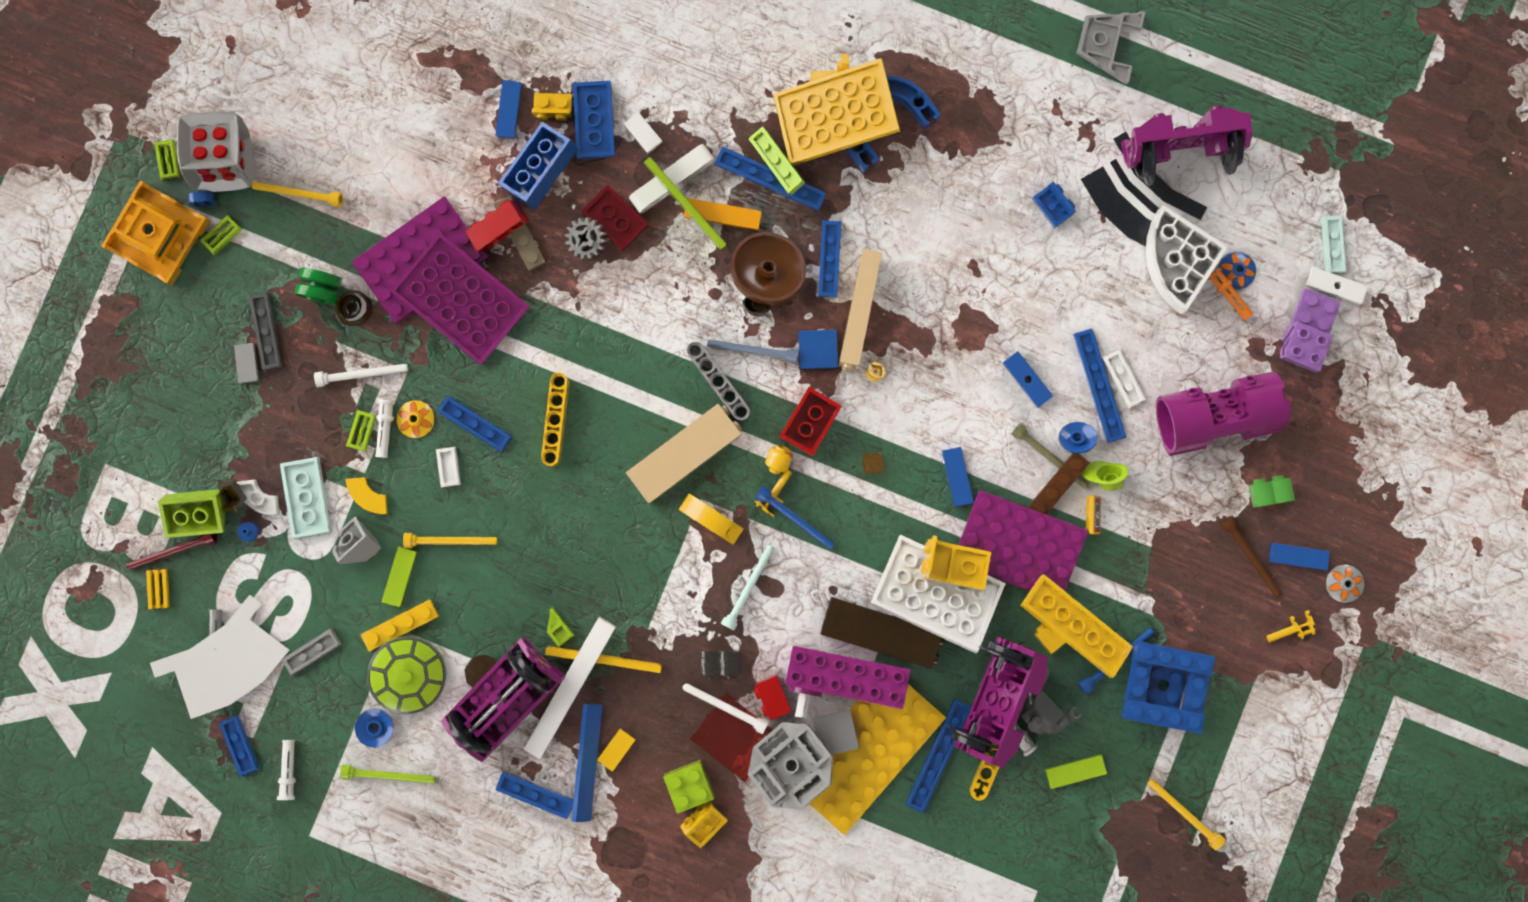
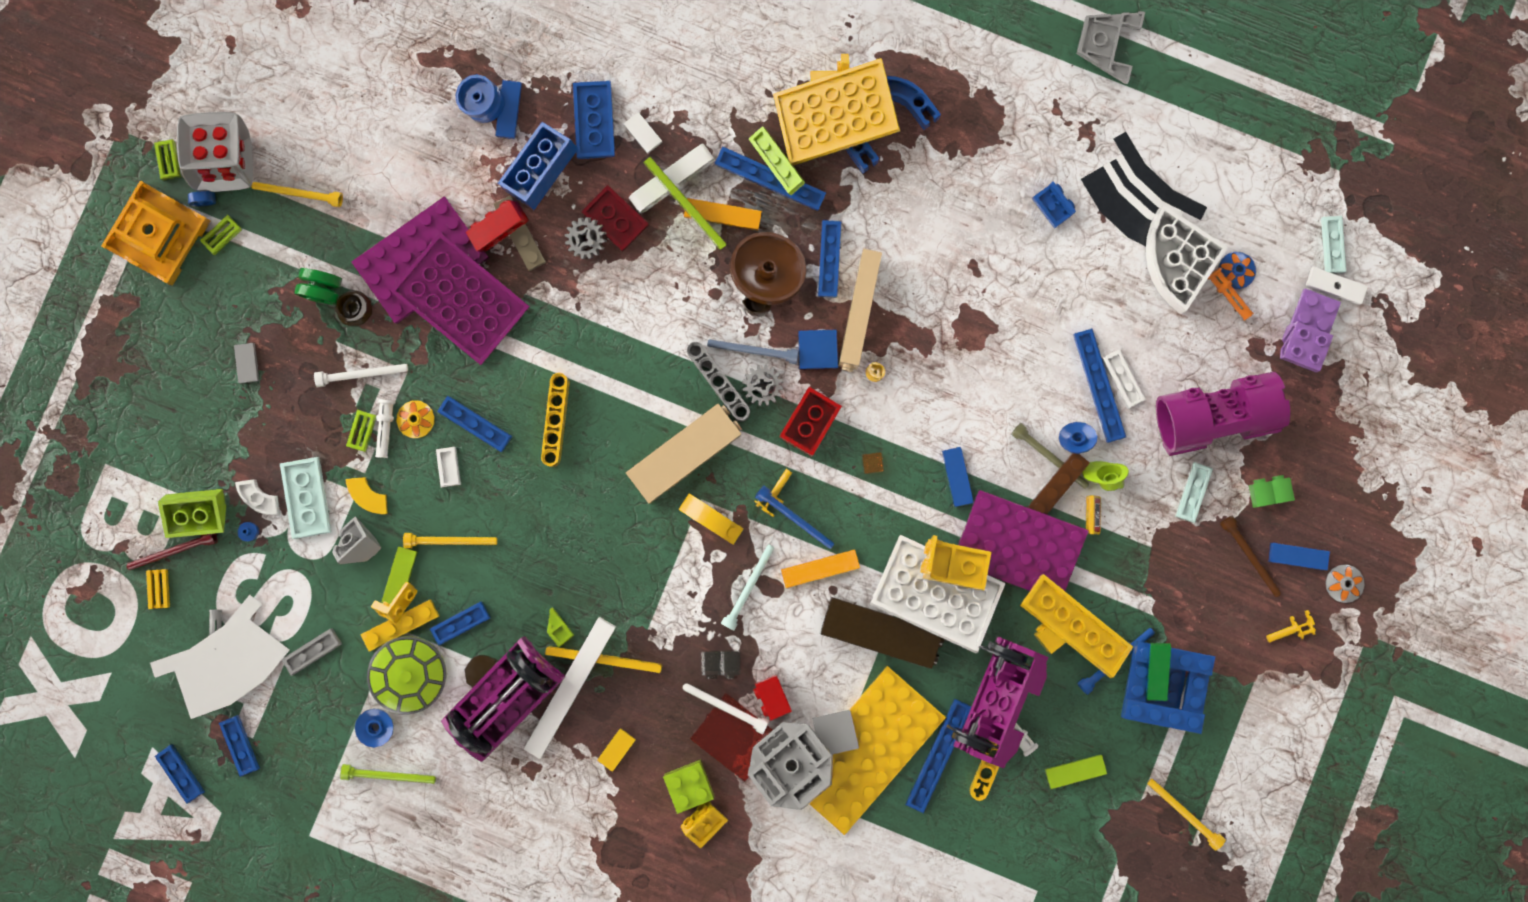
(179, 773): none -> blue tile
(233, 494): dark brown bracket -> none
(265, 331): dark grey tile -> none
(287, 780): white pin -> none
(398, 605): none -> yellow bracket
(460, 623): none -> blue tile
(479, 98): none -> blue wheel
(534, 795): blue plate -> none
(552, 106): yellow bracket -> none
(587, 762): blue tile -> none
(753, 387): none -> light grey gear
(779, 459): yellow head -> none
(820, 568): none -> light orange tile
(822, 672): magenta piece -> none
(1019, 370): blue tile -> none
(1044, 715): dark grey torso -> none
(1158, 671): none -> green tile
(1194, 492): none -> light aqua tile
(1221, 132): magenta piece -> none

